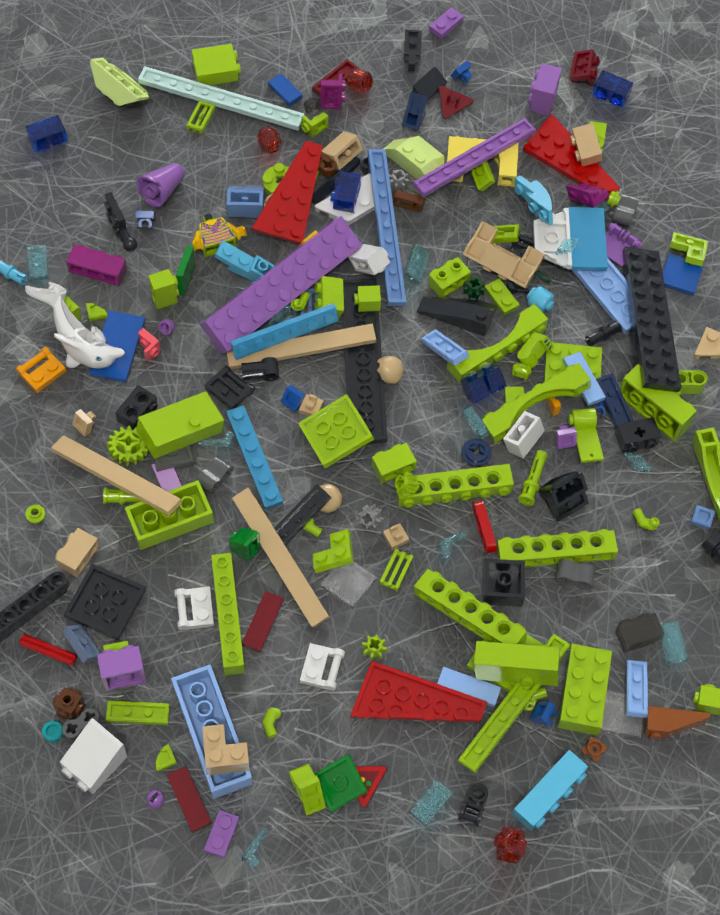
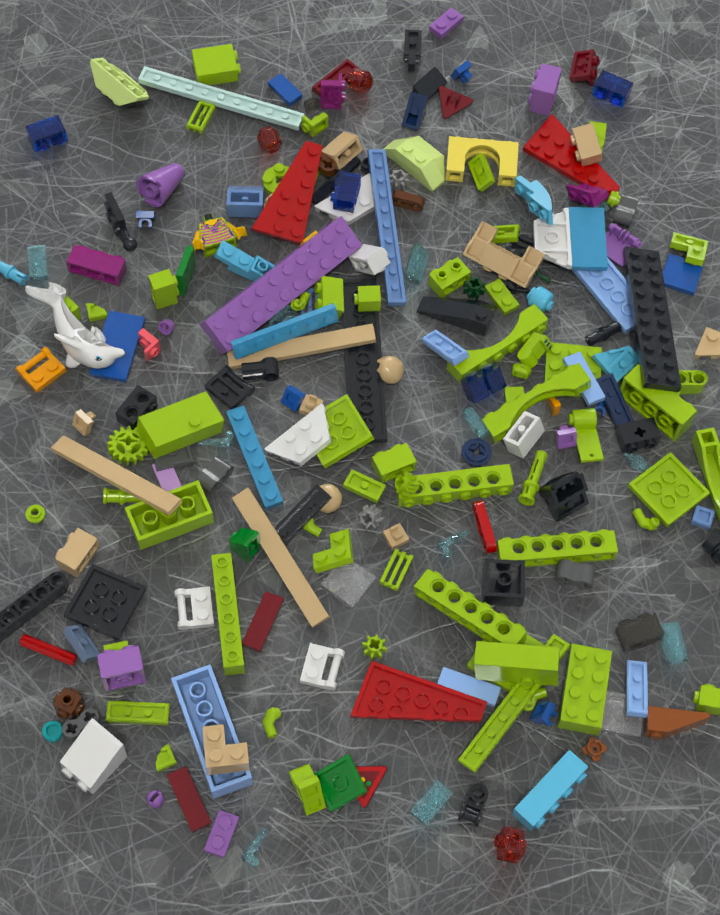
(303, 438): none -> white wing
(364, 486): none -> lime plate
(474, 157): medium lavender tile -> none
(567, 245): clear light blue piece -> none
(617, 361): none -> medium azure wing
(668, 489): none -> lime plate

